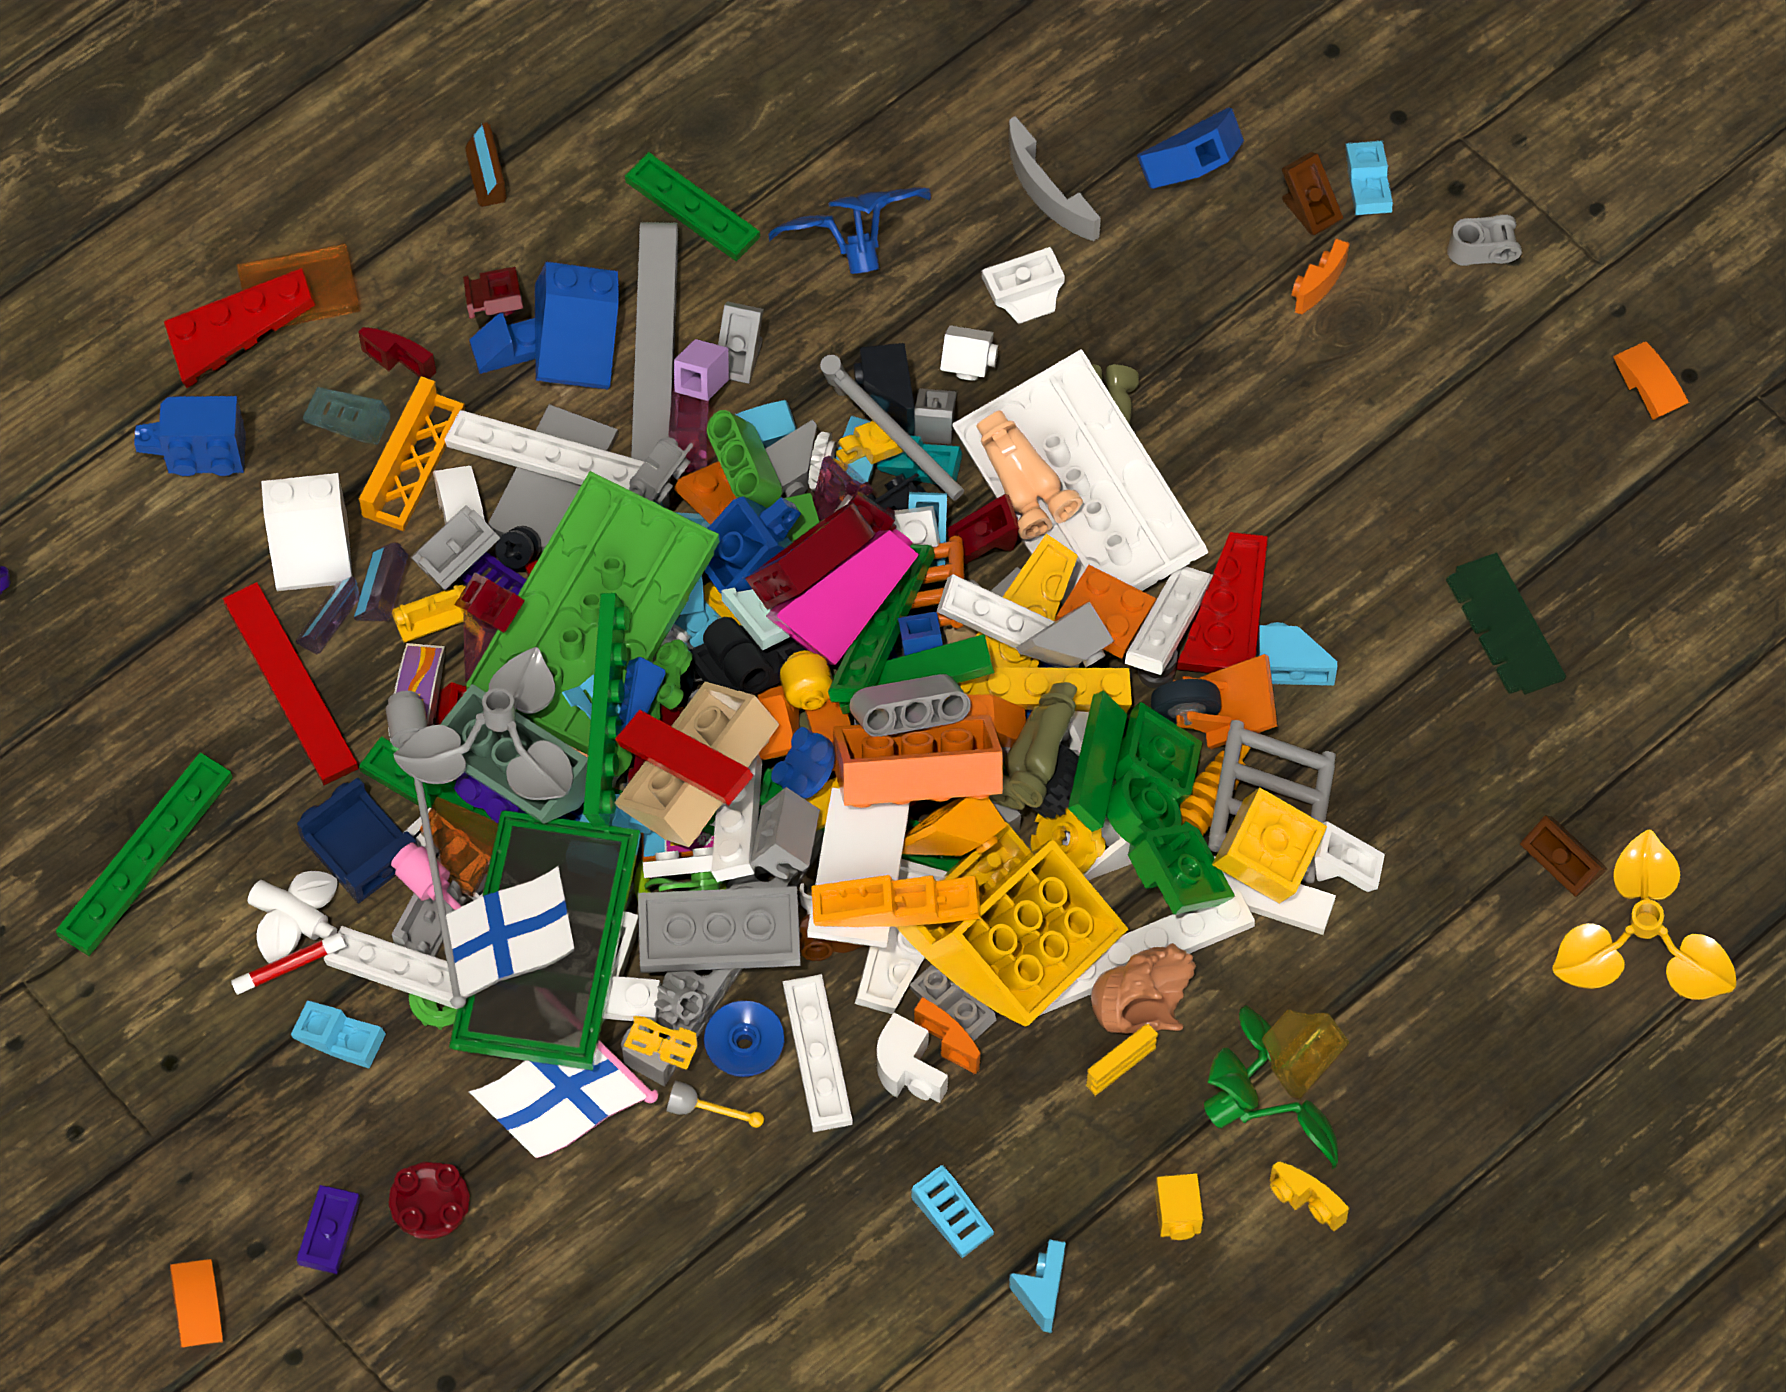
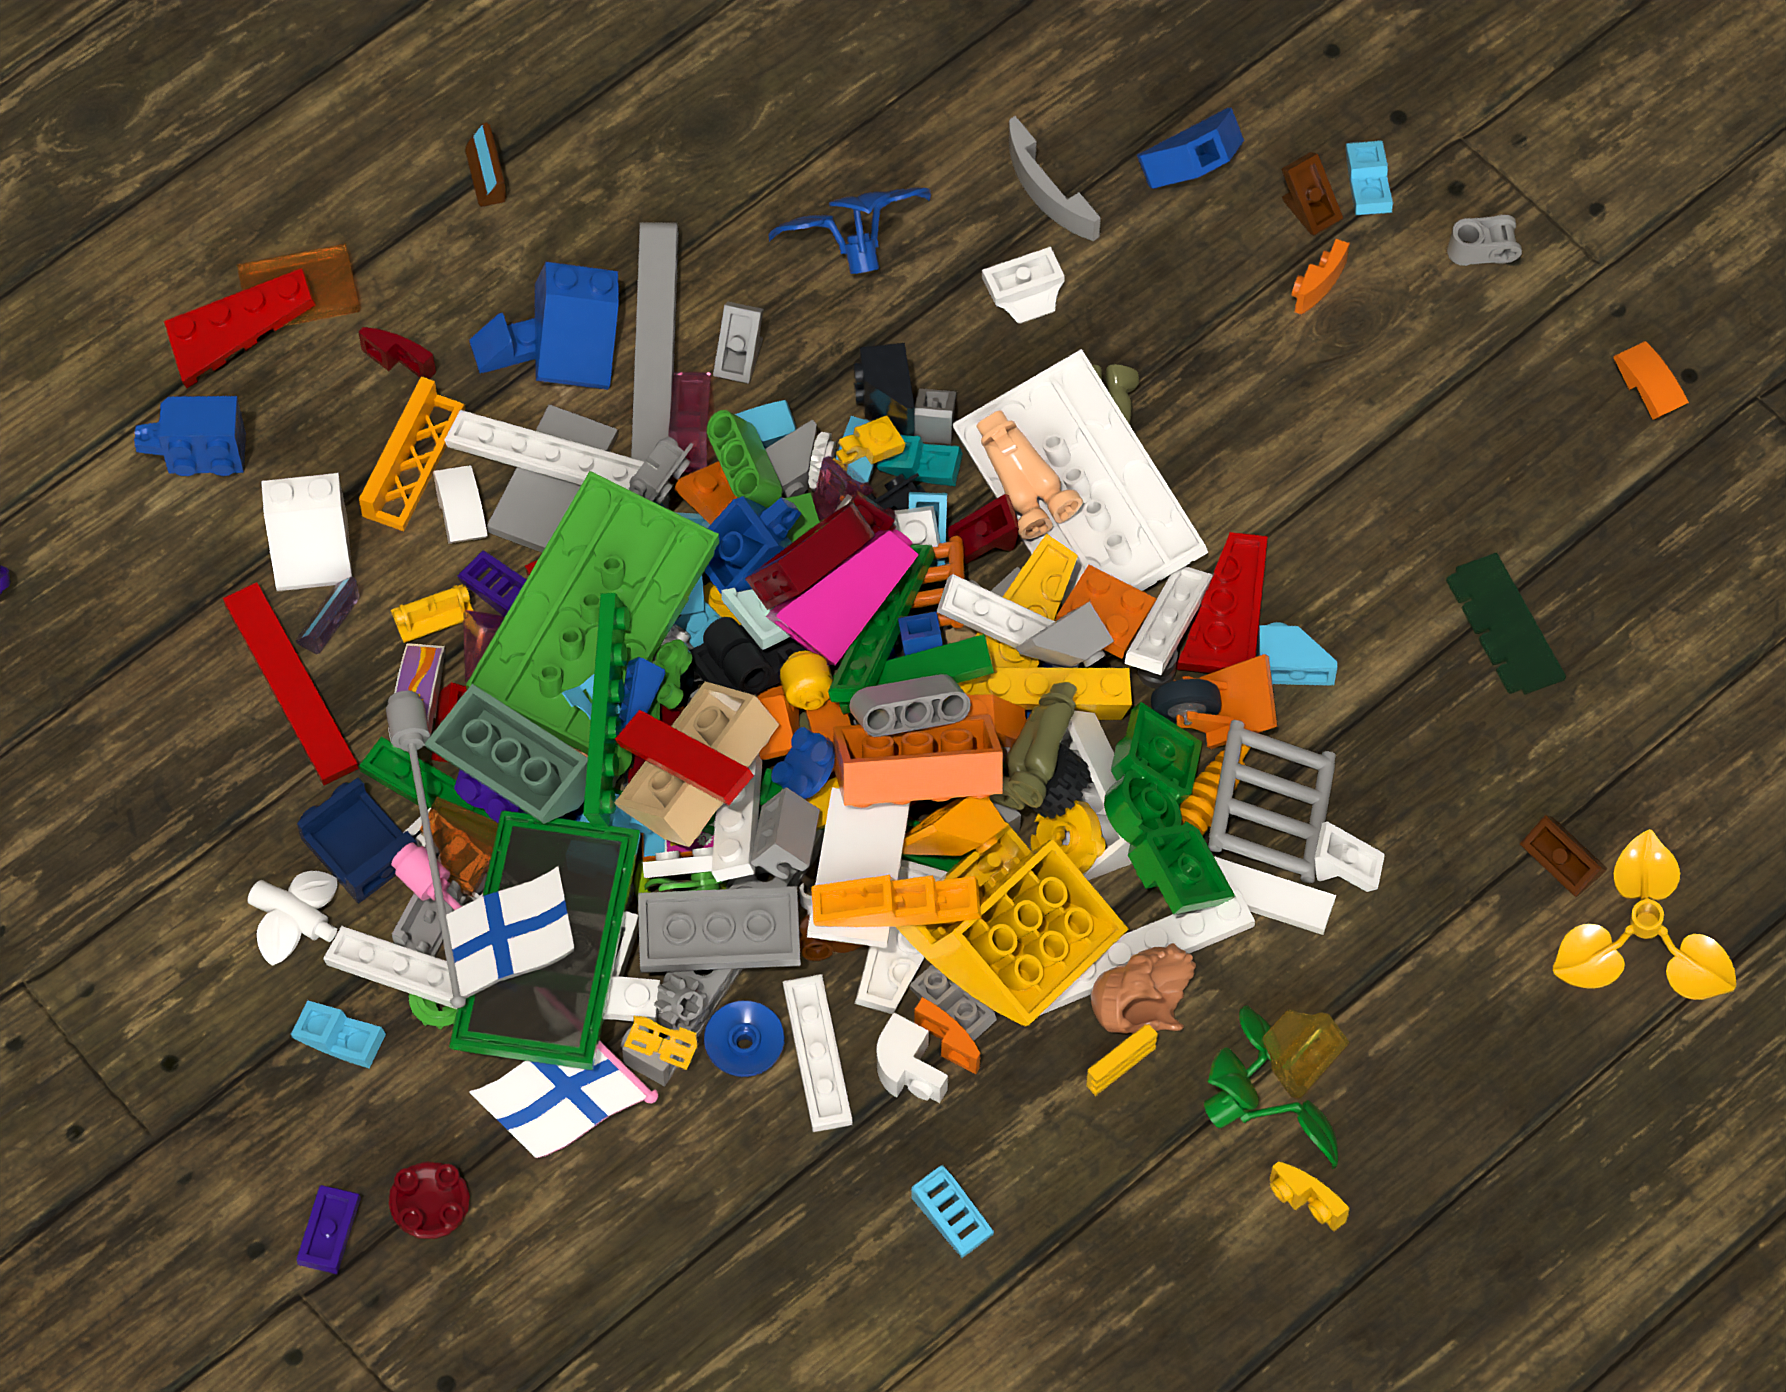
(144, 854): green plate -> none
(196, 1303): orange slope -> none
(288, 963): red bar -> none
(367, 427): clear light blue slope -> none
(381, 583): slope -> none
(455, 547): light grey hinge -> none
(489, 602): dark red slope -> none
(494, 292): dark red plate -> none
(526, 542): black wheel -> none
(537, 774): light grey plant -> none
(685, 1100): hinge -> none
(692, 206): green tile -> none
(701, 369): lavender brick -> none
(845, 385): light grey bar -> none
(968, 352): white brick -> none
(1041, 1293): medium azure slope -> none
(1097, 761): green tile -> none
(1178, 1206): yellow brick -> none
(1269, 845): yellow container -> none

